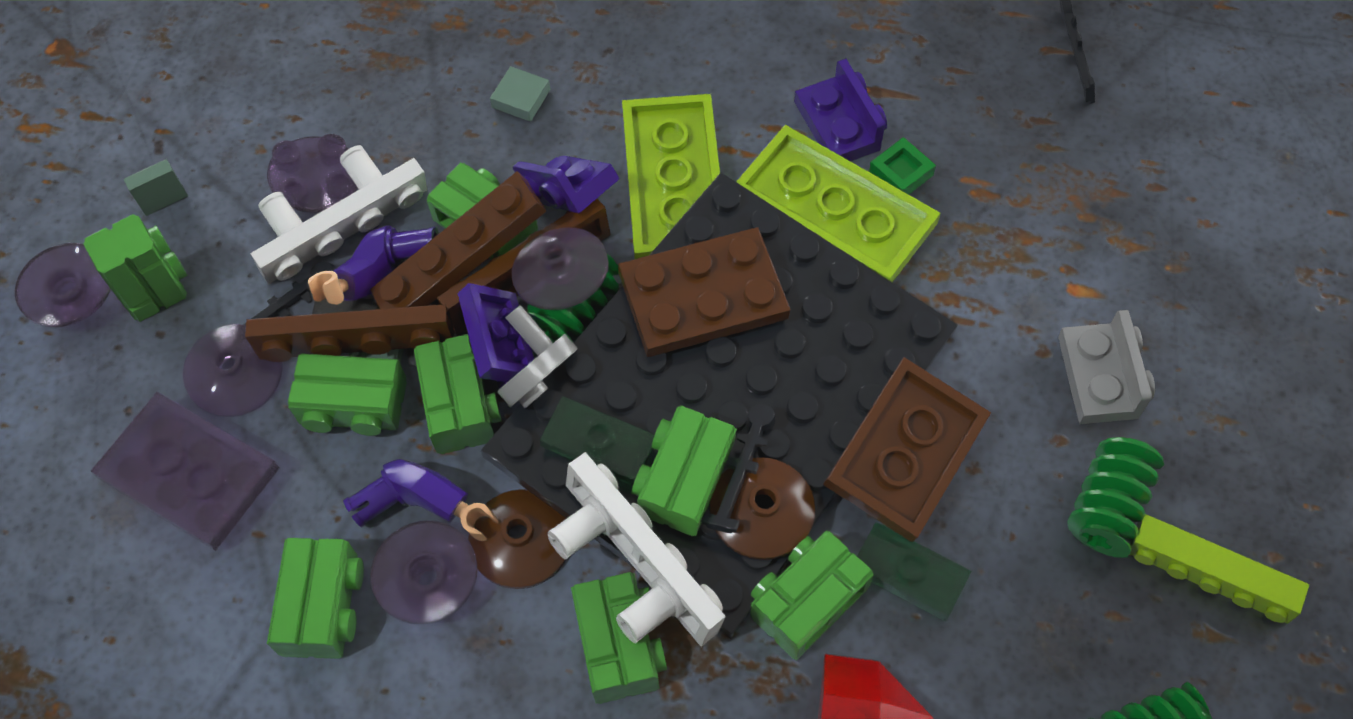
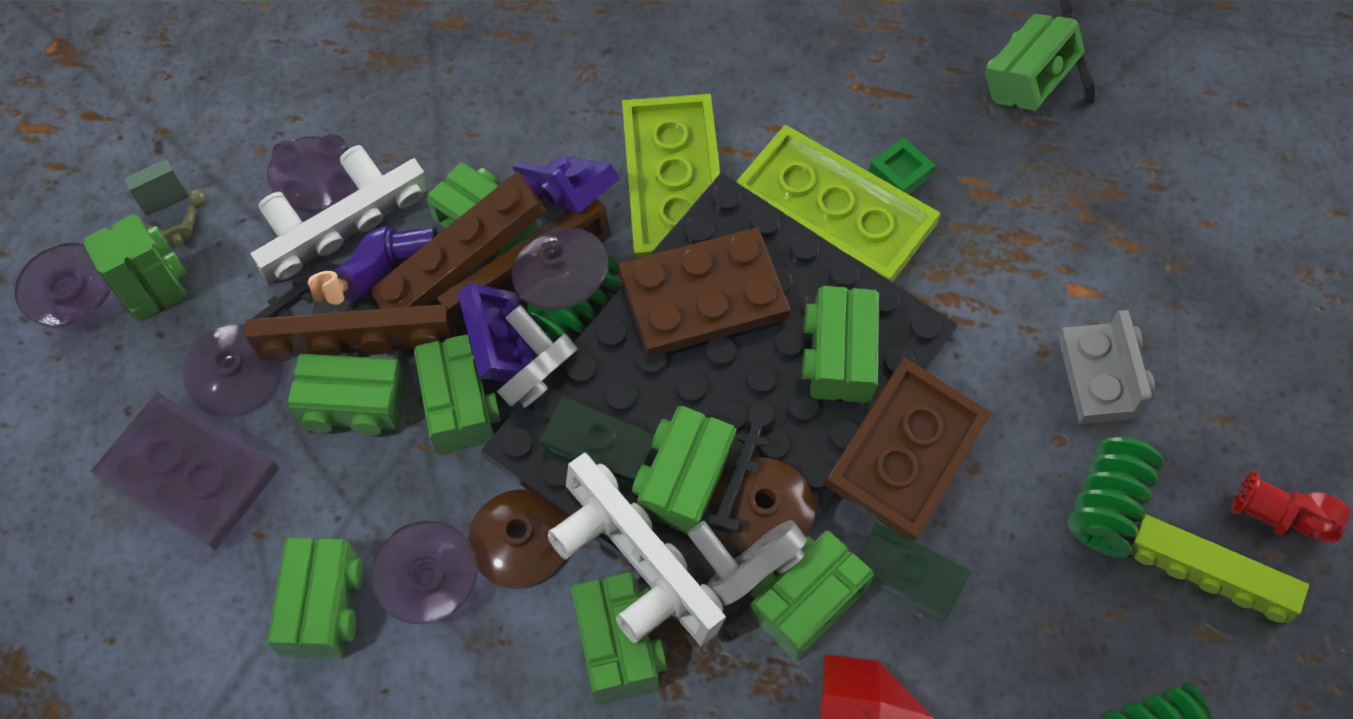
(180, 233): none -> olive piece
(421, 487): dark purple arm -> none
(520, 93): sand green tile -> none
(735, 577): none -> light grey piece
(843, 114): dark purple bracket -> none
(843, 344): none -> bright green brick
(1034, 61): none -> bright green brick
(1307, 513): none -> red connector

